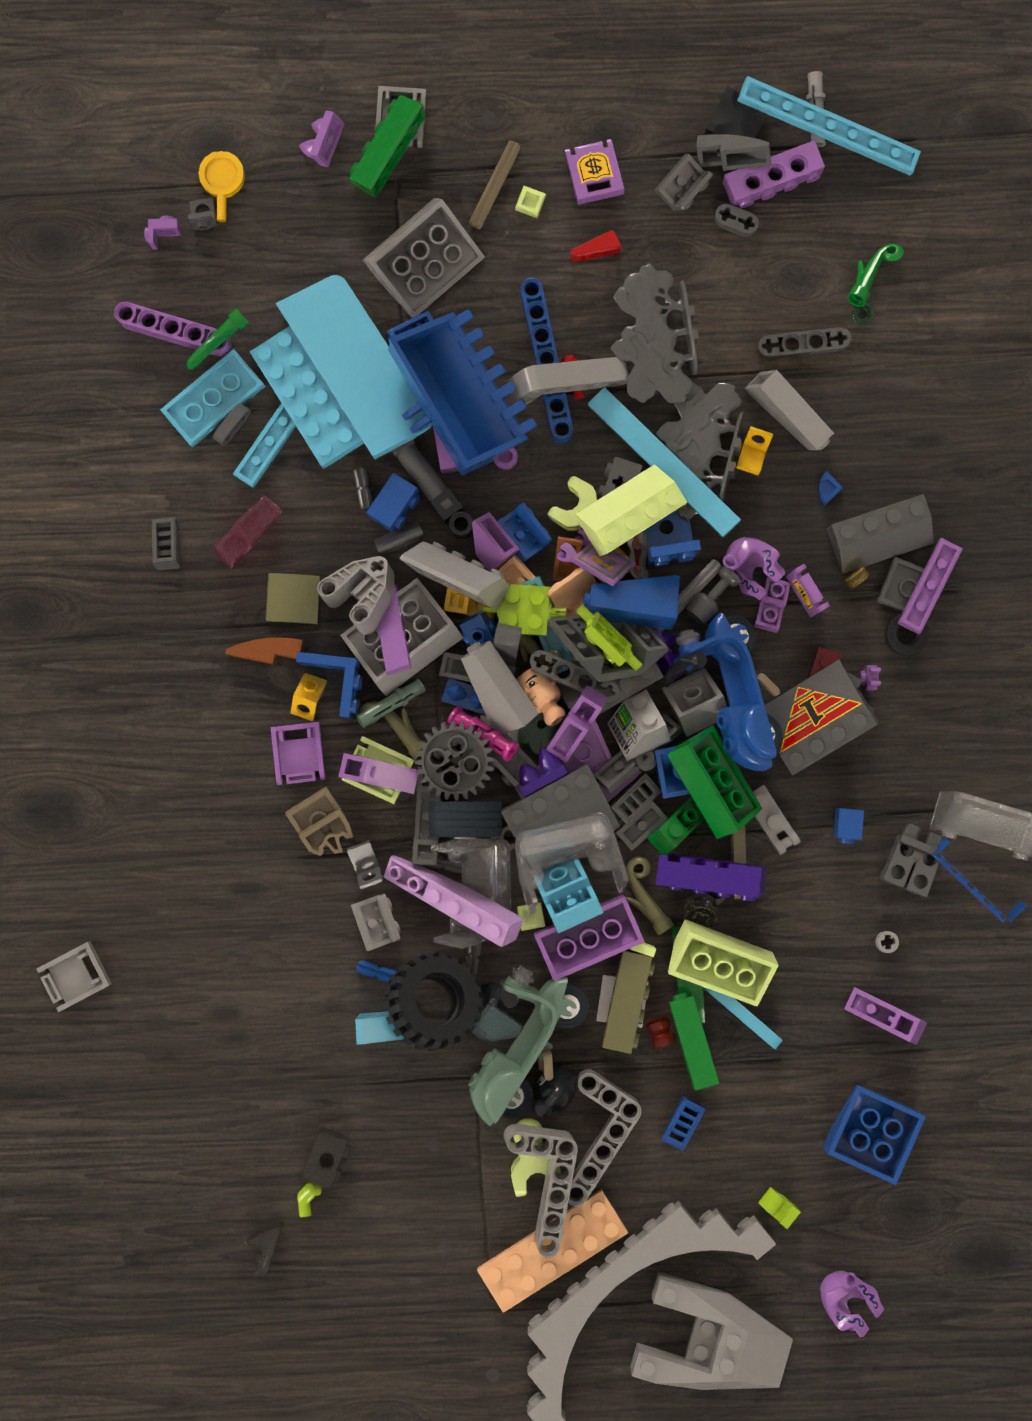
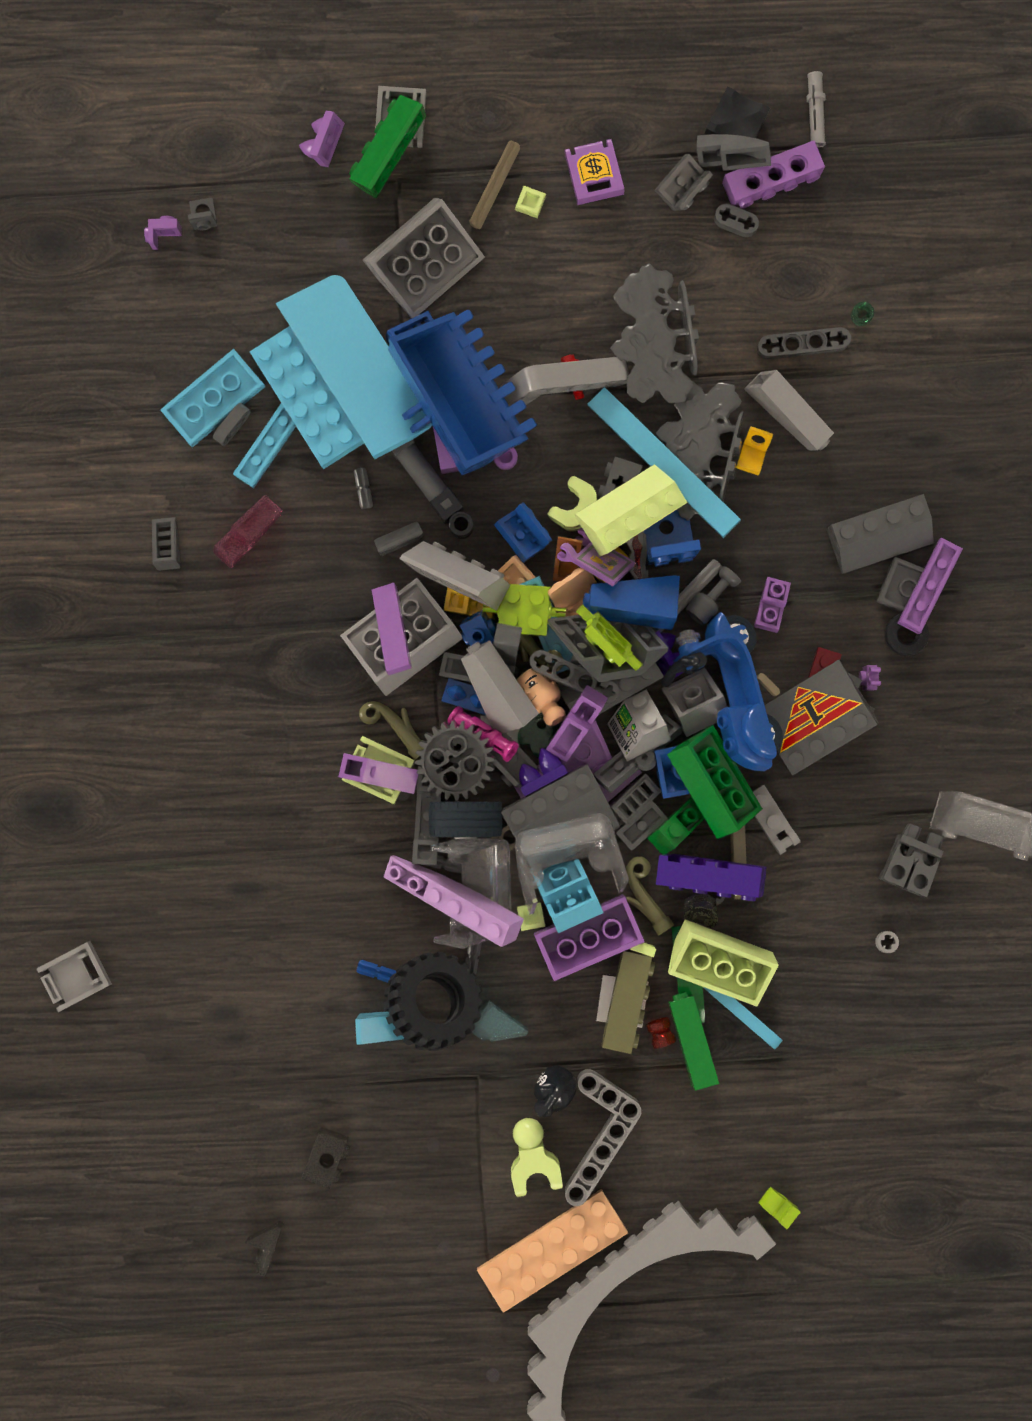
(162, 325): medium lavender beam -> none
(222, 178): yellow piece -> none
(227, 329): green plant -> none
(267, 649): dark orange slope -> none
(292, 598): olive slope -> none
(298, 757): medium lavender container -> none
(305, 1196): lime arm -> none
(308, 694): yellow bracket -> none
(320, 822): dark tan plate -> none
(351, 682): blue bracket -> none
(365, 864): dark grey bracket -> none
(369, 582): light grey connector -> none
(376, 921): light grey bracket -> none
(390, 703): sand green pin -> none
(394, 503): blue brick -> none
(492, 542): medium lavender slope -> none
(501, 1082): sand green piece -> none
(545, 349): blue beam -> none
(552, 1182): light grey beam -> none
(601, 246): red slope -> none
(699, 1111): blue slope -> none
(726, 1346): light grey wedge -> none
(745, 556): medium lavender piece -> none
(806, 591): medium lavender container -> none
(828, 125): medium azure tile -> none
(828, 488): blue tile -> none
(835, 1293): medium lavender piece -> none
(848, 825): blue brick -> none
(857, 577): clear yellow tile -> none
(860, 292): green plant -> none
(874, 1133): blue slope -> none
(885, 1016): medium lavender slope -> none
(1012, 914): blue piece -> none

